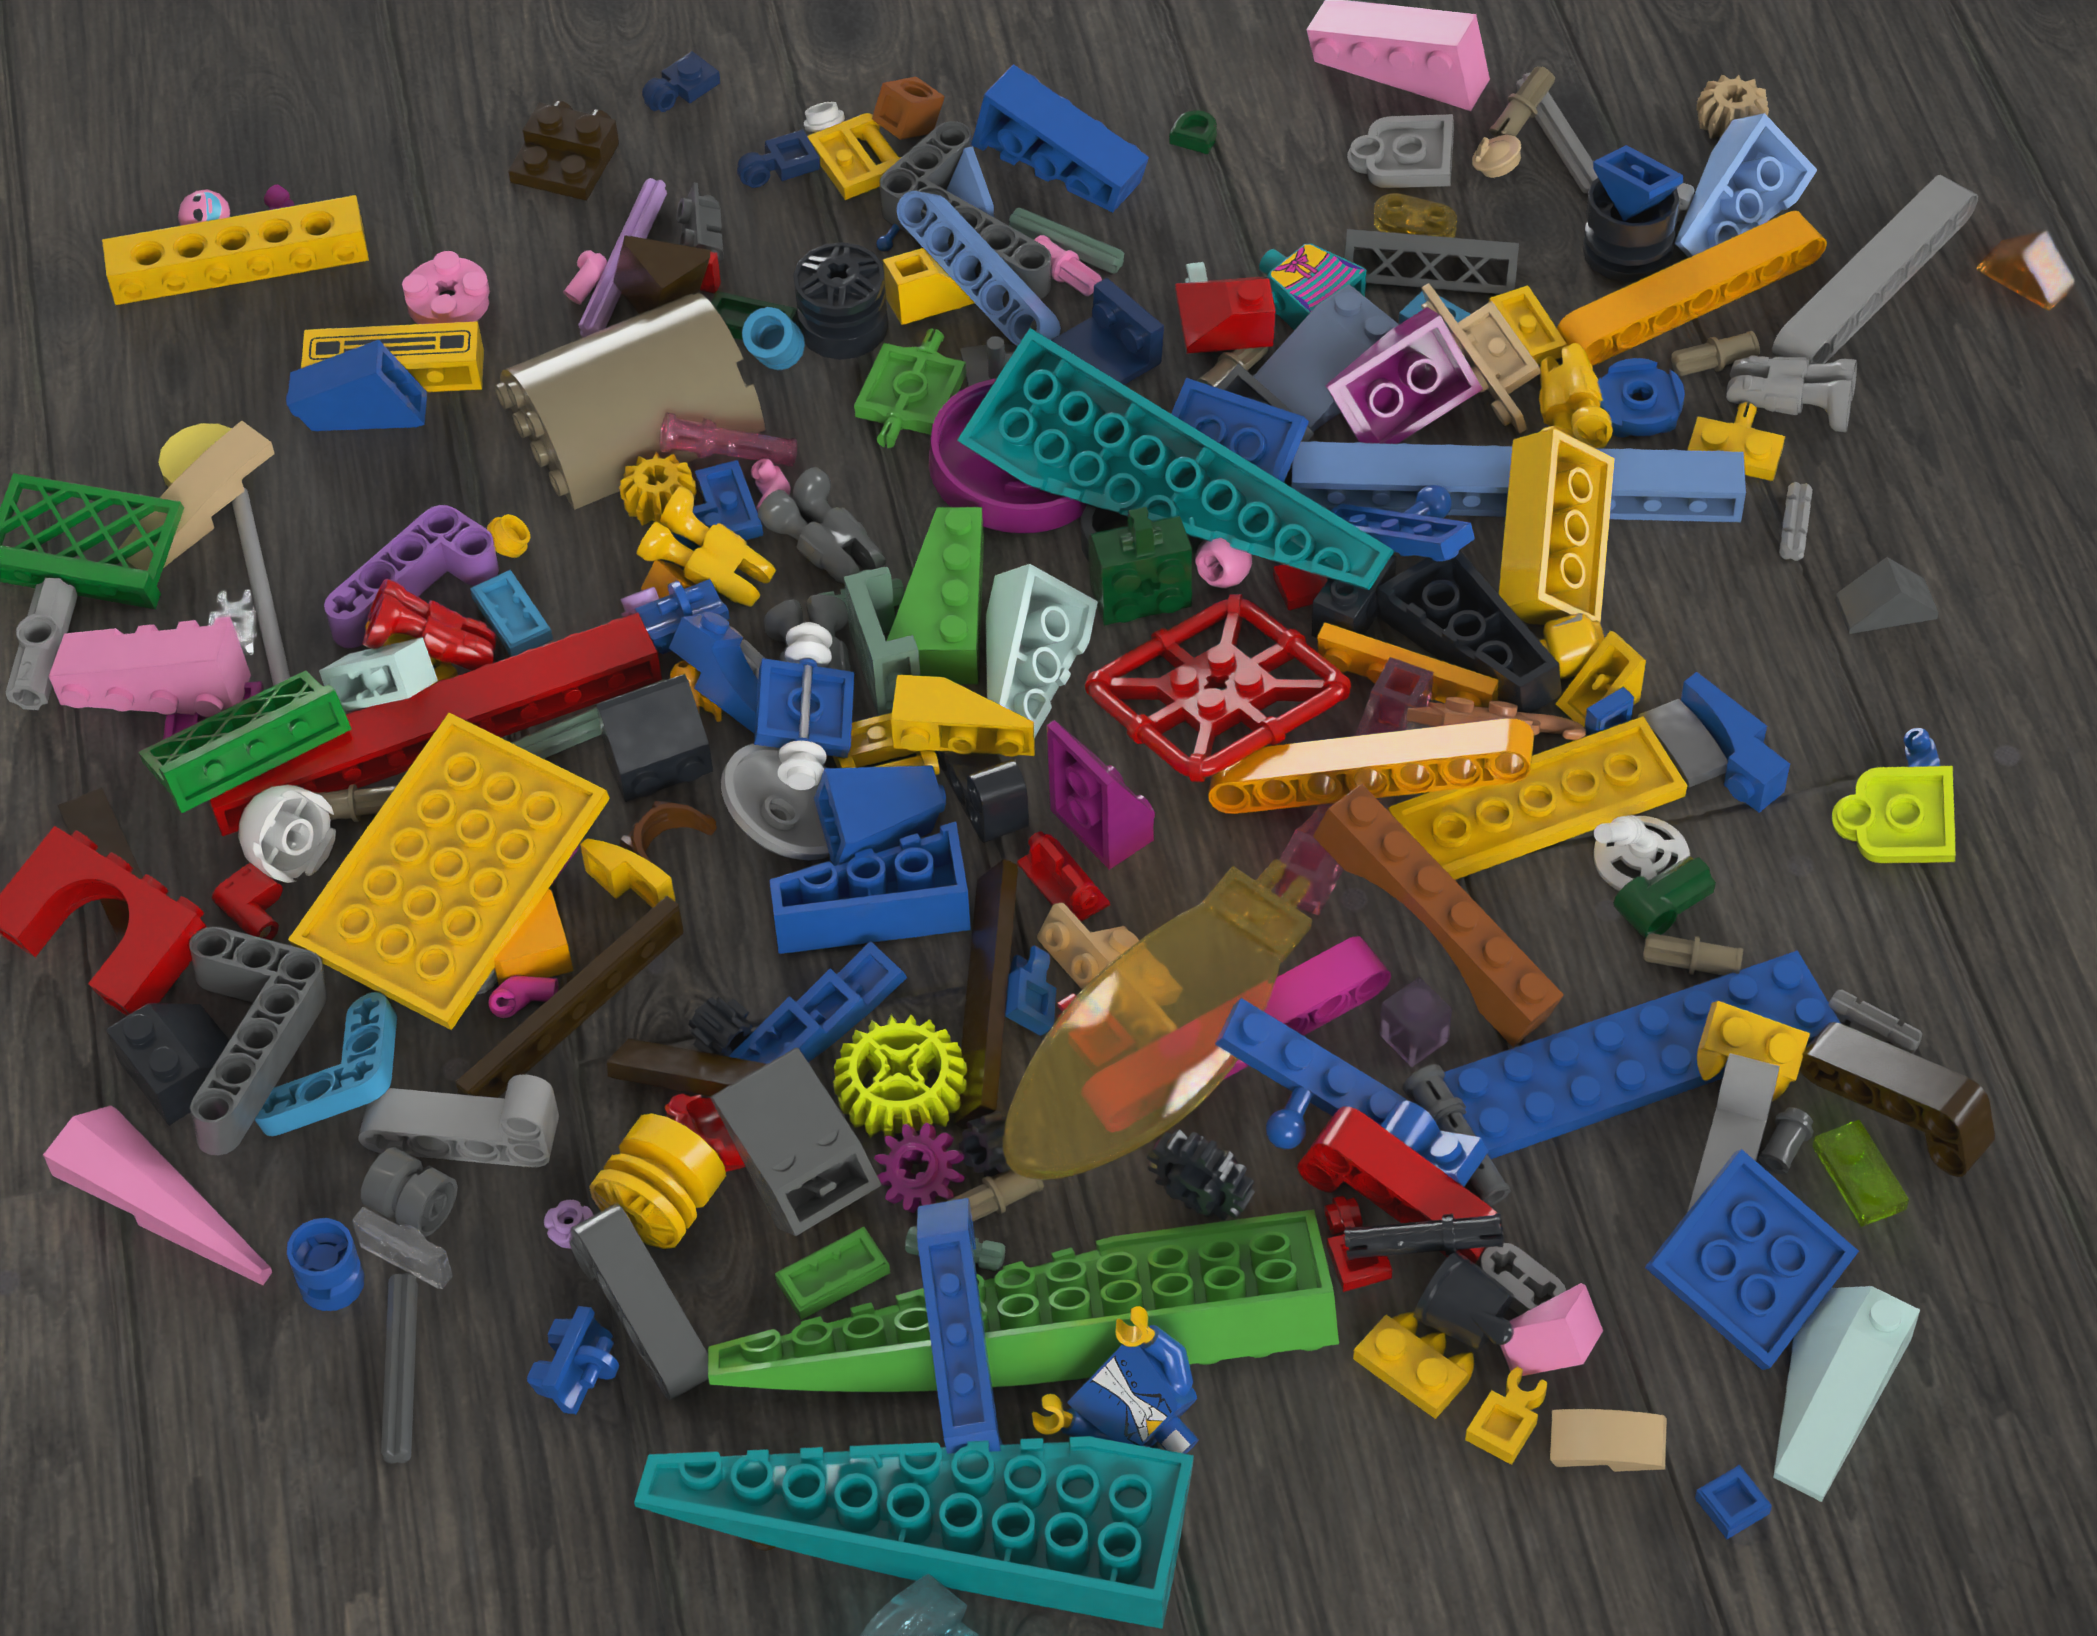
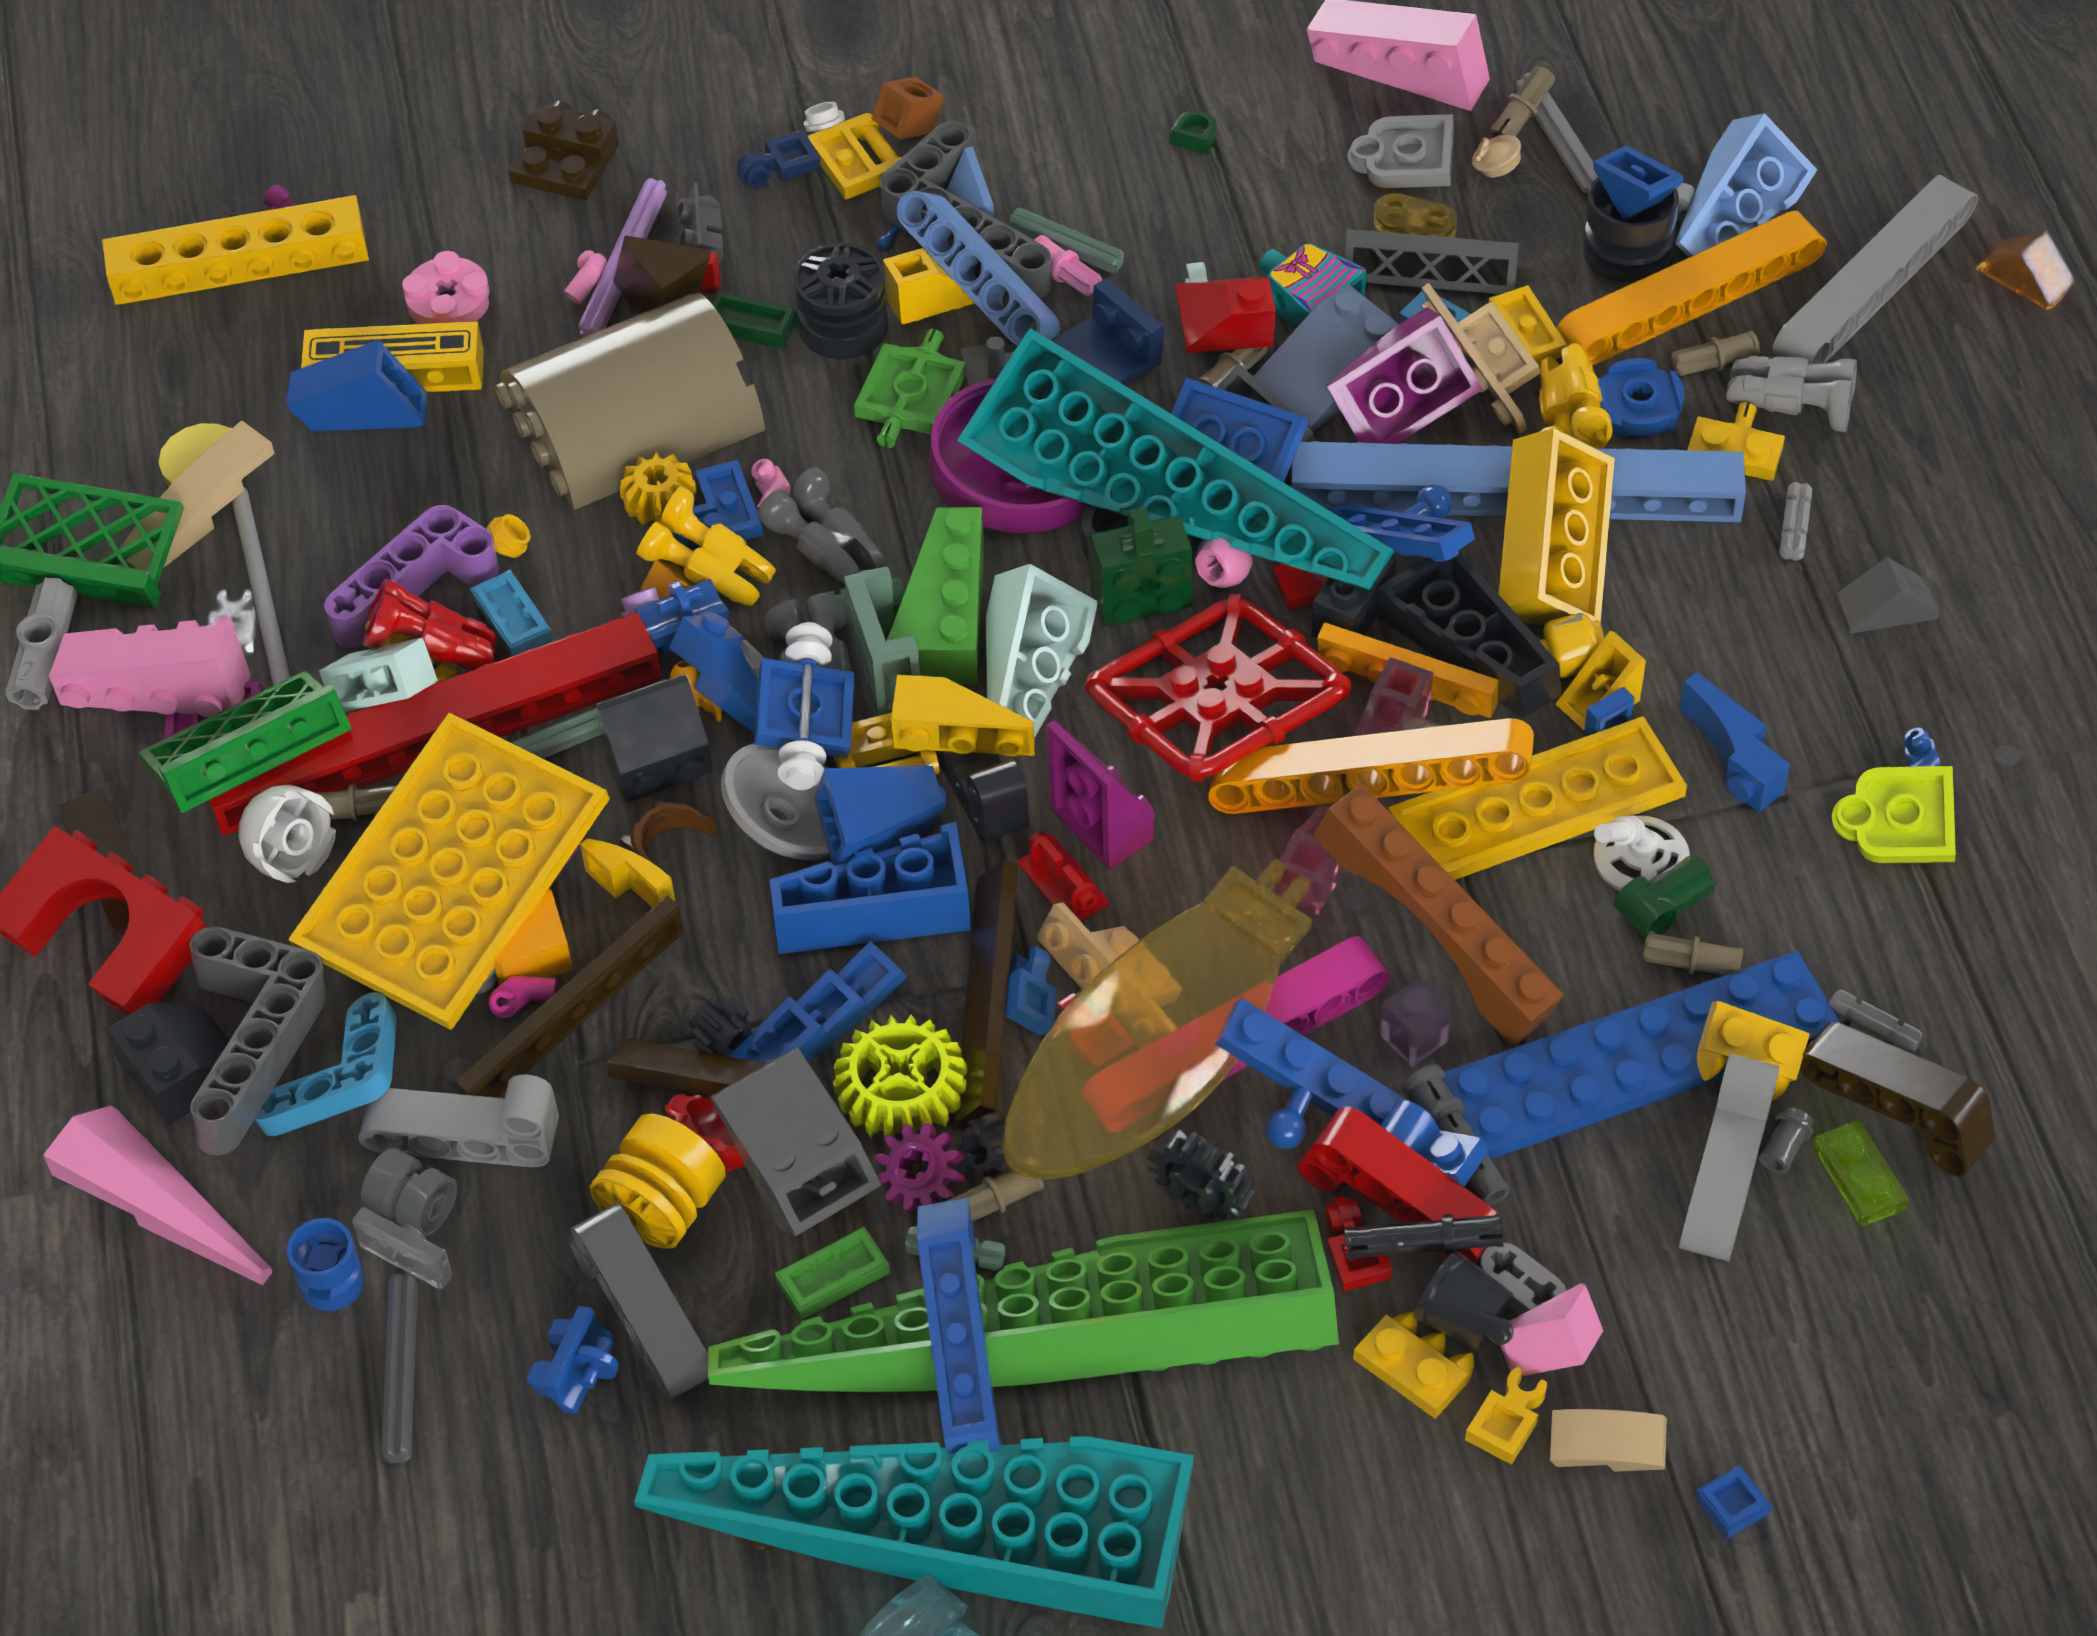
(202, 207): bright pink piece -> none
(246, 898): red piece -> none
(555, 1218): lavender plate -> none
(685, 78): dark blue plate -> none
(707, 438): clear pink pin -> none
(773, 338): dark azure piece -> none
(1057, 140): blue wedge -> none
(1133, 1394): blue torso -> none
(1463, 711): nougat plate -> none
(1686, 742): flat silver slope -> none
(1729, 101): tan gear -> none
(1752, 1259): blue plate -> none
(1835, 1380): light aqua wedge -> none

